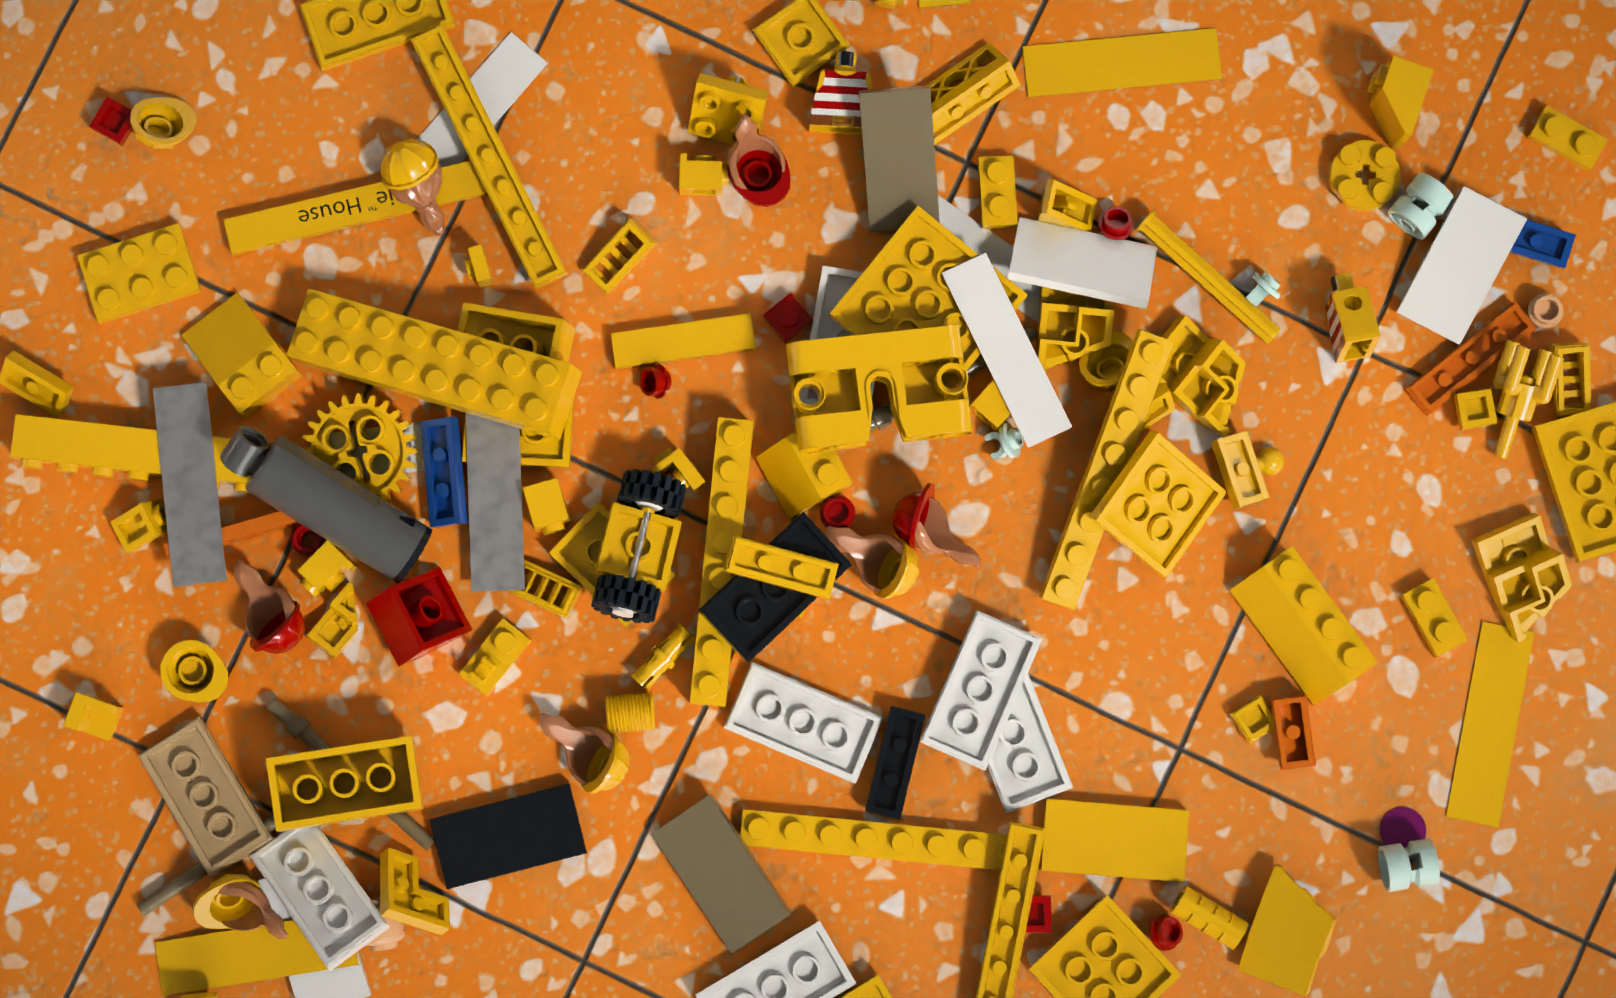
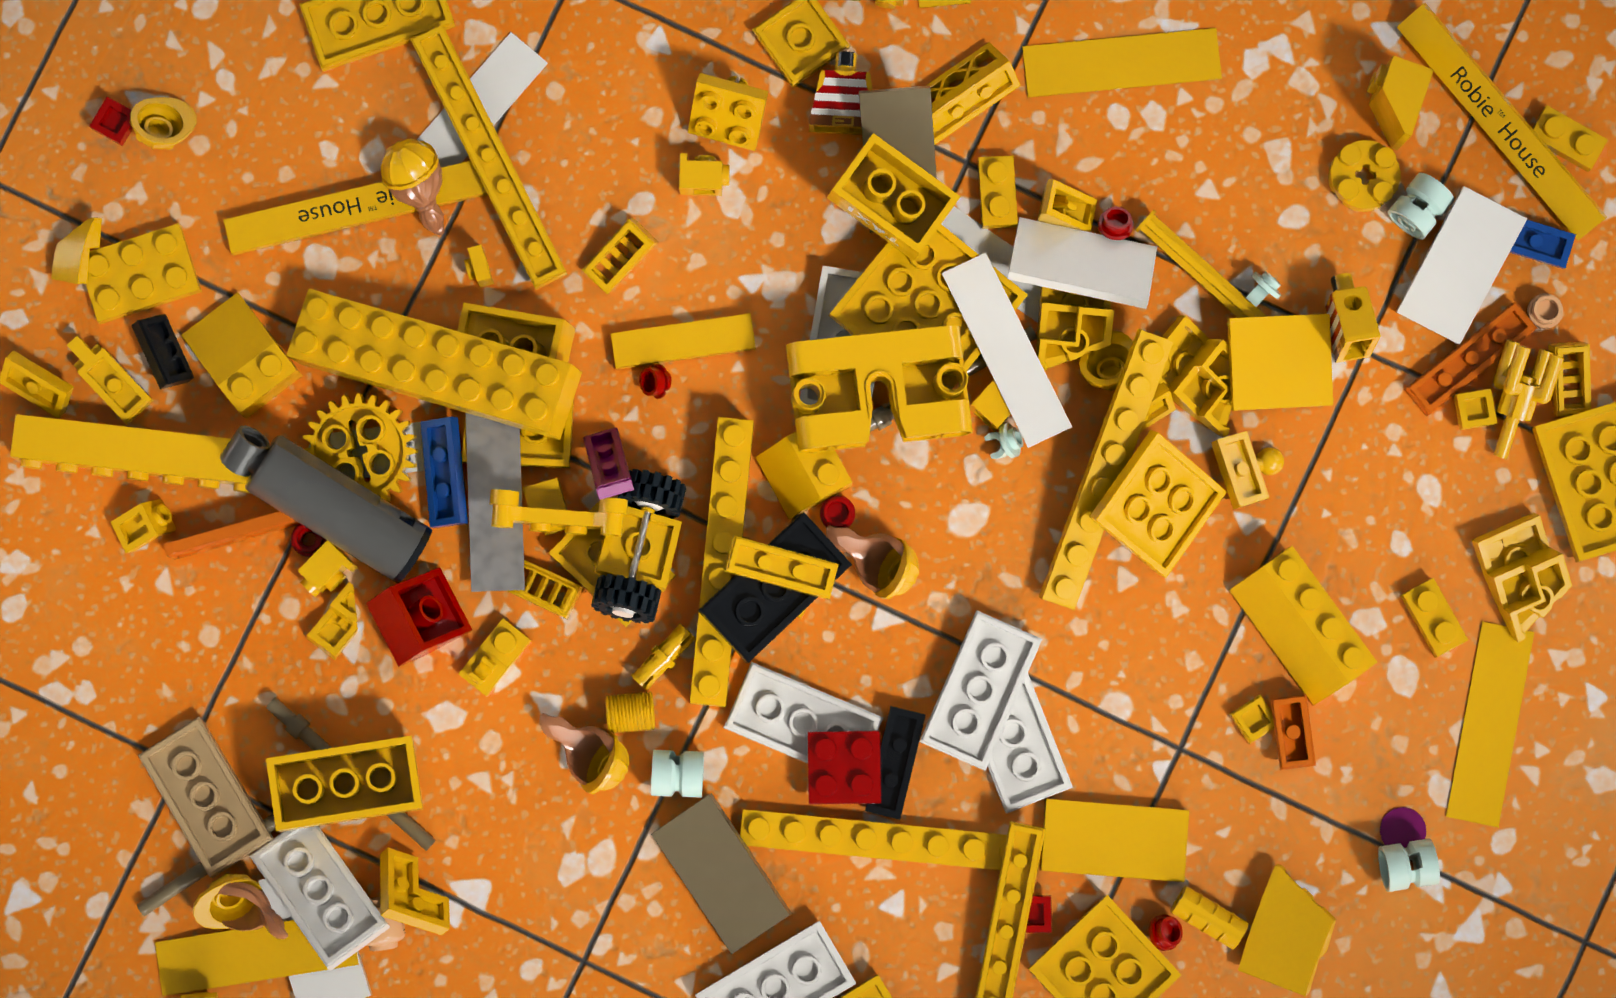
(72, 252): none -> yellow slope
(93, 716): yellow panel -> none
(109, 380): none -> yellow hinge
(162, 351): none -> black plate
(189, 484): flat silver sticker -> none
(194, 672): yellow piece -> none
(271, 614): piece -> none
(508, 836): black tile -> none
(607, 519): none -> yellow plate
(608, 463): none -> magenta tile
(677, 773): none -> light aqua wheel
(684, 468): yellow bracket -> none
(757, 166): red piece -> none
(787, 318): red plate -> none
(844, 767): none -> red plate
(893, 197): none -> yellow brick
(925, 526): piece -> none
(1280, 362): none -> yellow piece
(1501, 121): none -> yellow tile

